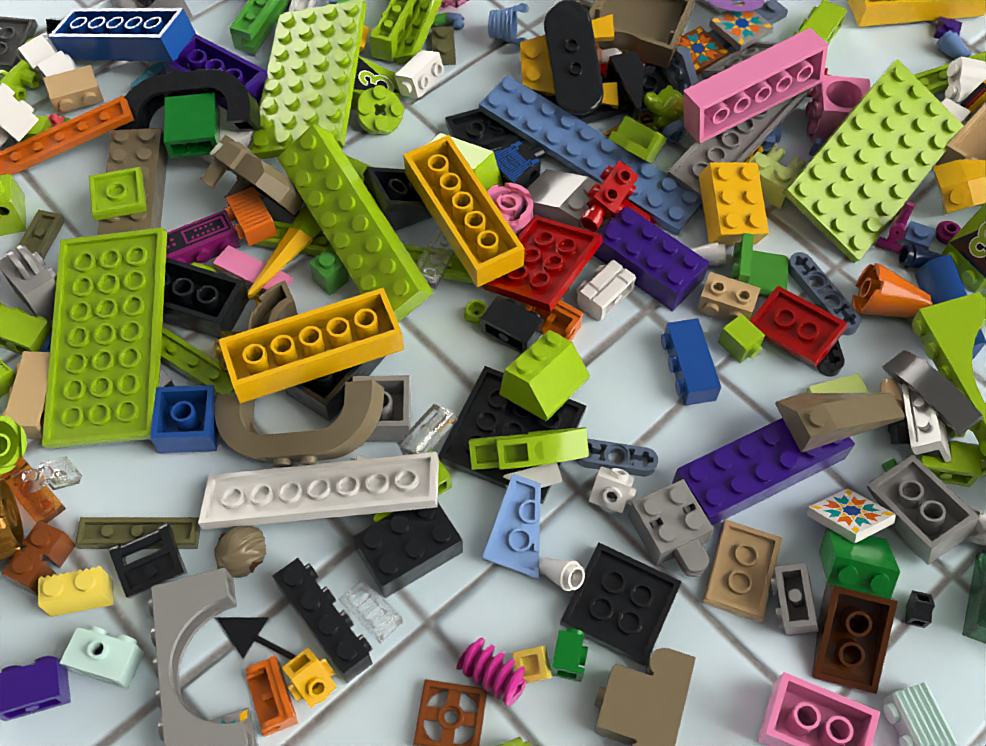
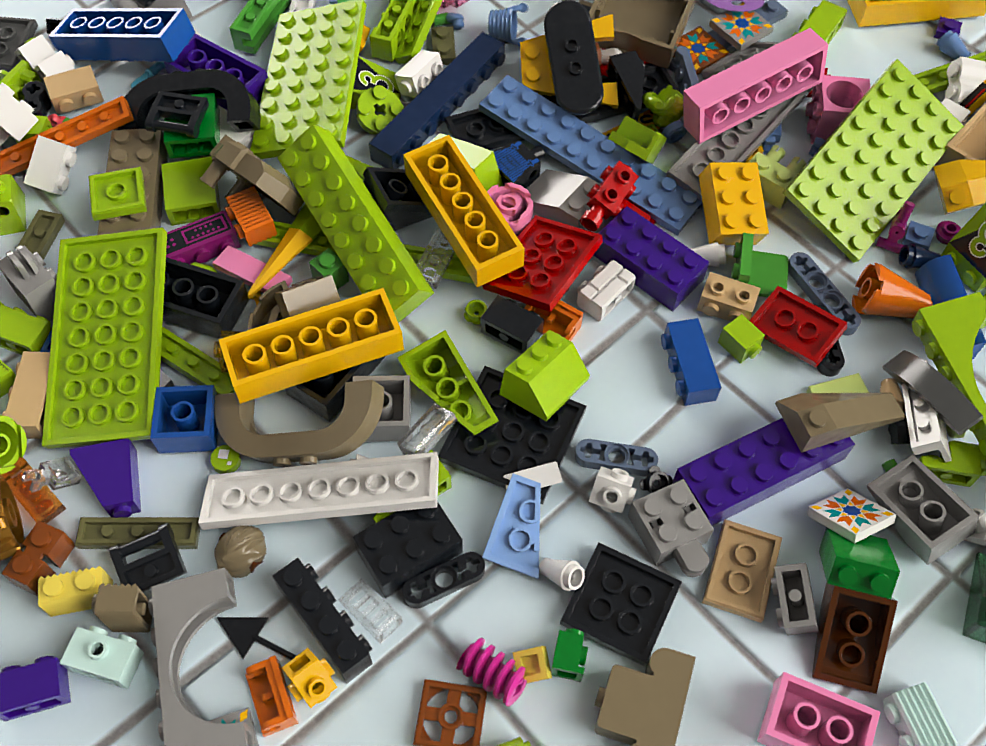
(37, 98): none -> black axle
(50, 165): none -> white brick
(112, 475): none -> dark purple slope
(122, 608): none -> dark tan brick
(177, 107): none -> black plate
(185, 194): none -> lime brick
(225, 459): none -> lime tile
(307, 296): none -> brick
(437, 101): none -> dark blue brick
(439, 592): none -> black beam
(446, 379): none -> lime wedge
(529, 449): lime slope -> none
(655, 474): none -> black plate
(919, 609): black piece -> none

